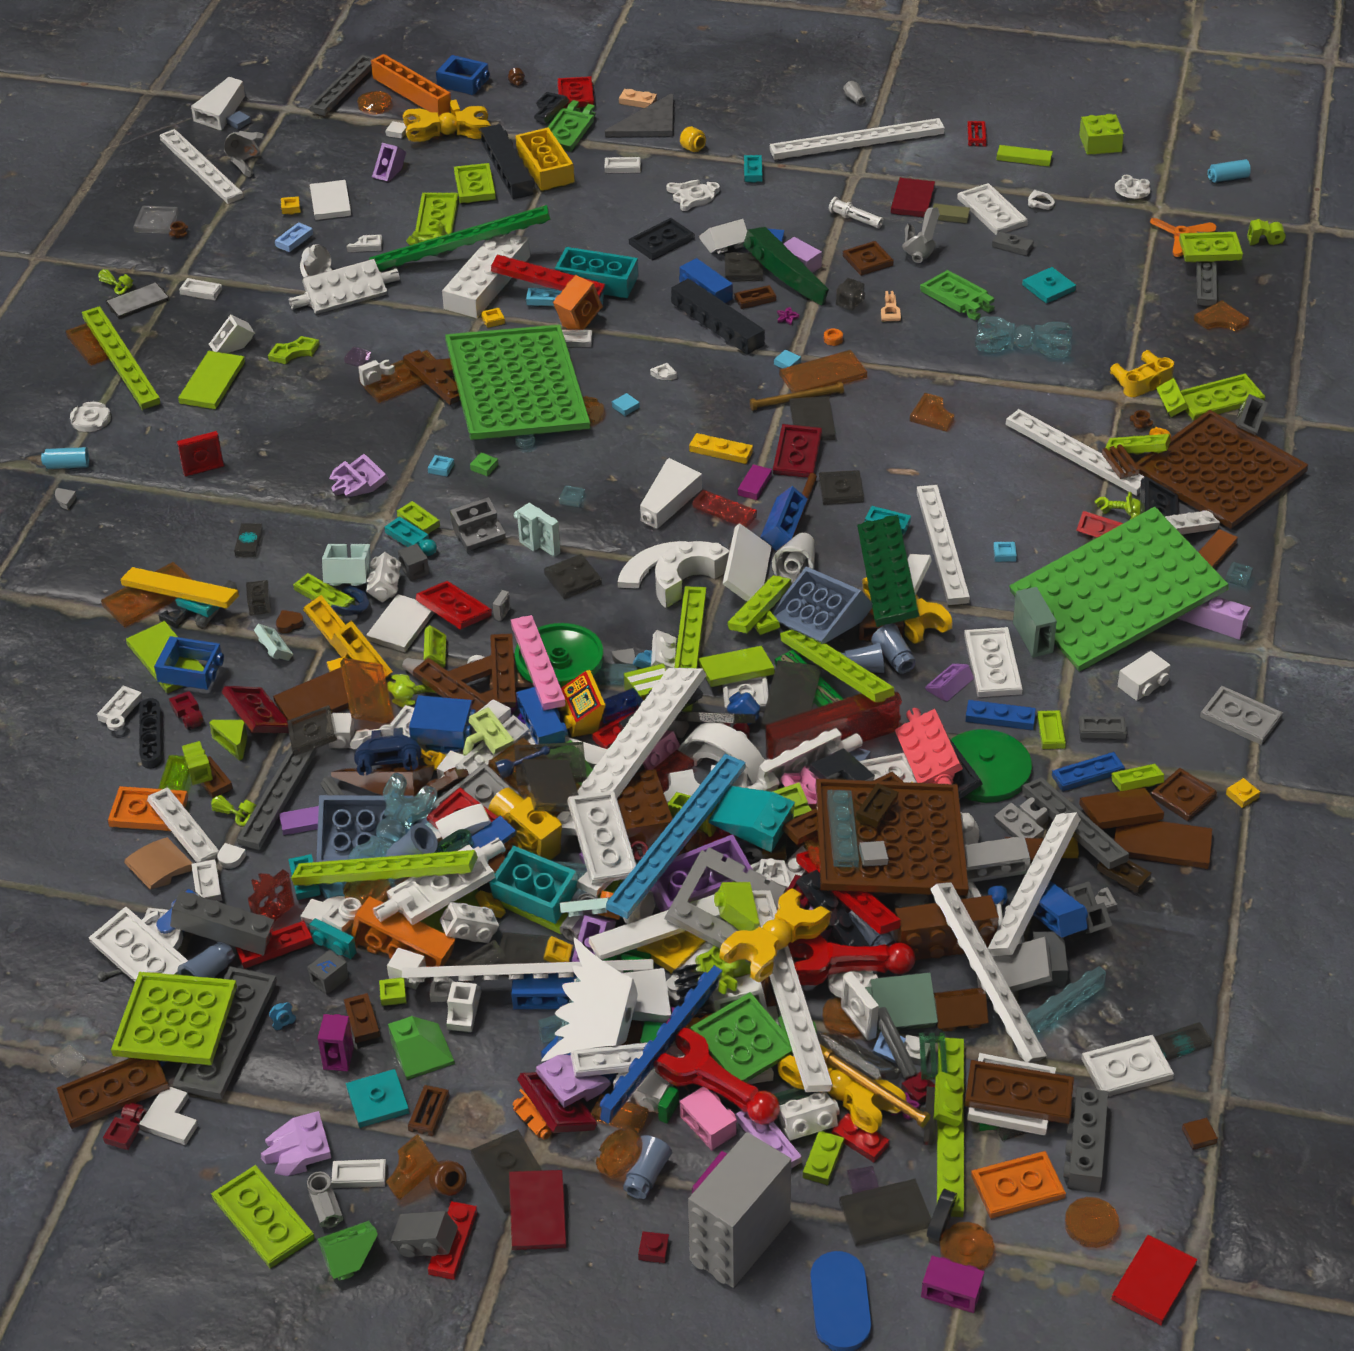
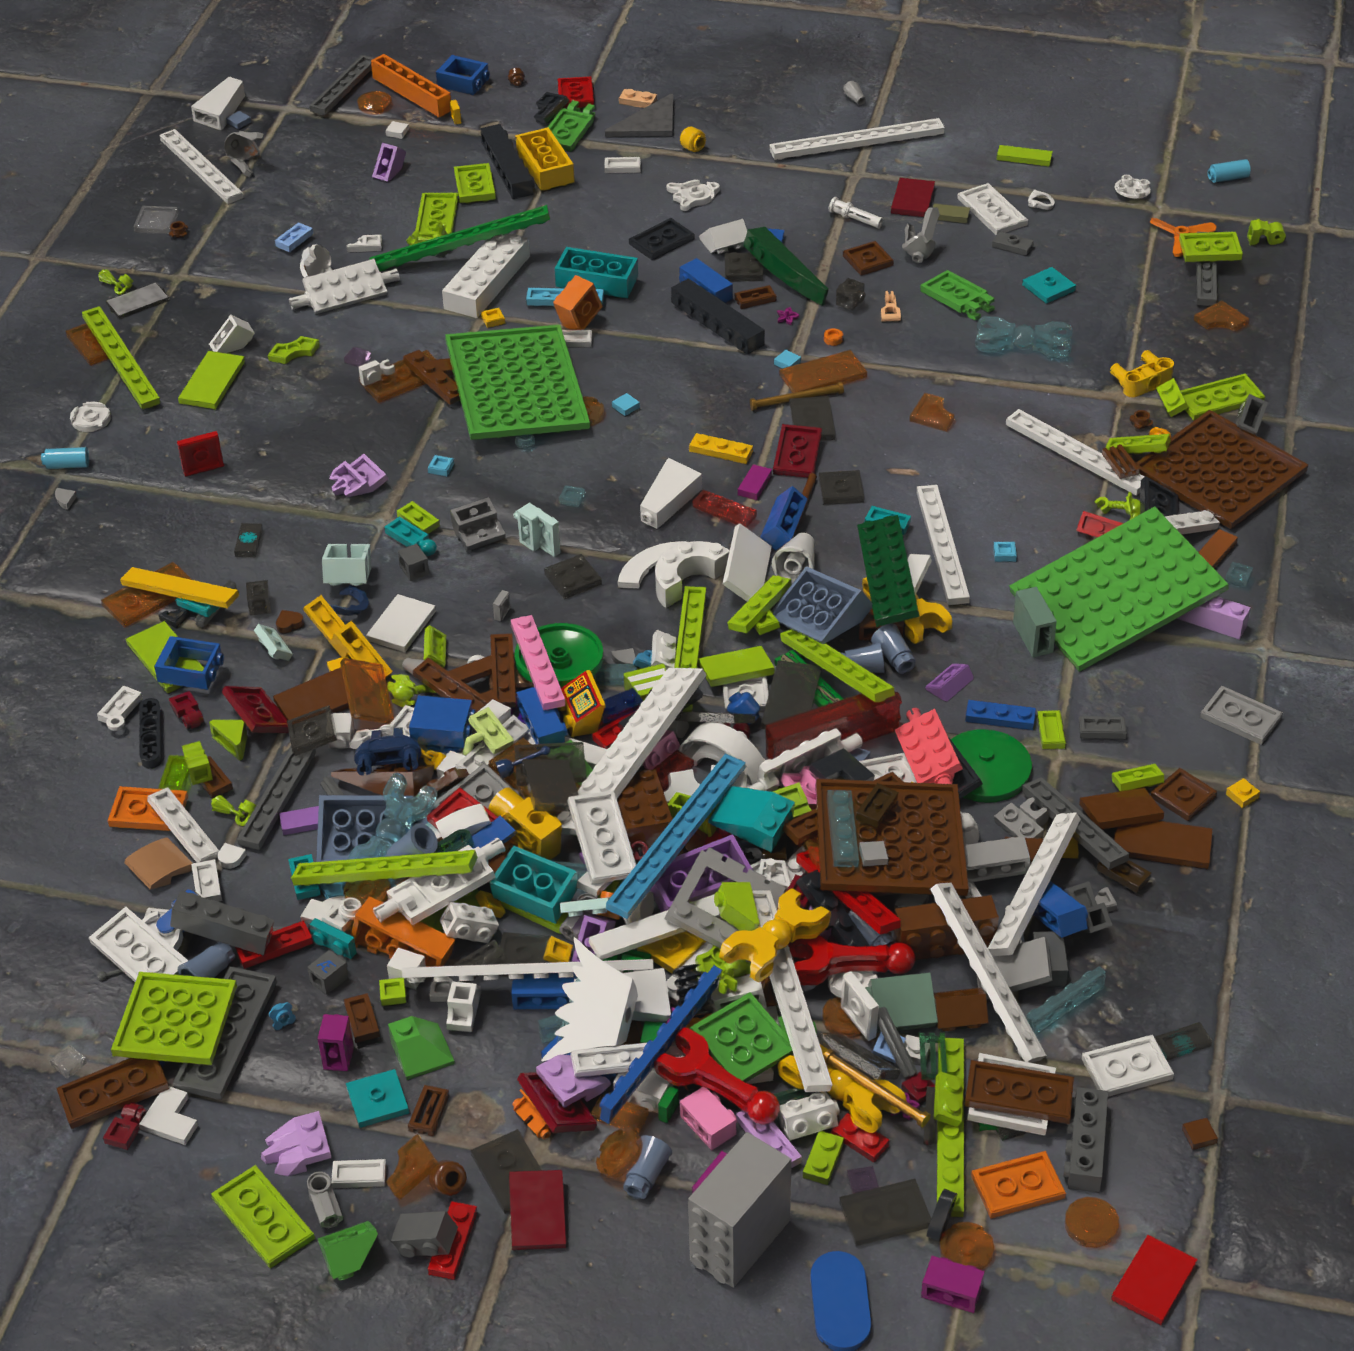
(200, 289): white tile -> none
(267, 888): clear red piece -> none
(290, 205): yellow plate -> none
(313, 587): lime tile -> none
(330, 200): white tile -> none
(383, 577): white brick -> none
(431, 124): yellow piece -> none
(453, 604): red tile -> none
(484, 464): bright green plate -> none
(536, 274): red plate -> none
(653, 1247): dark red plate -> none
(664, 372): white tile -> none
(752, 168): teal plate -> none
(805, 253): lavender brick -> none
(976, 140): red tile -> none
(993, 662): white tile -> none
(999, 897): blue hinge -> none
(1087, 771): blue tile -> none
(1101, 134): lime brick -> none
(1144, 675): white brick -> none

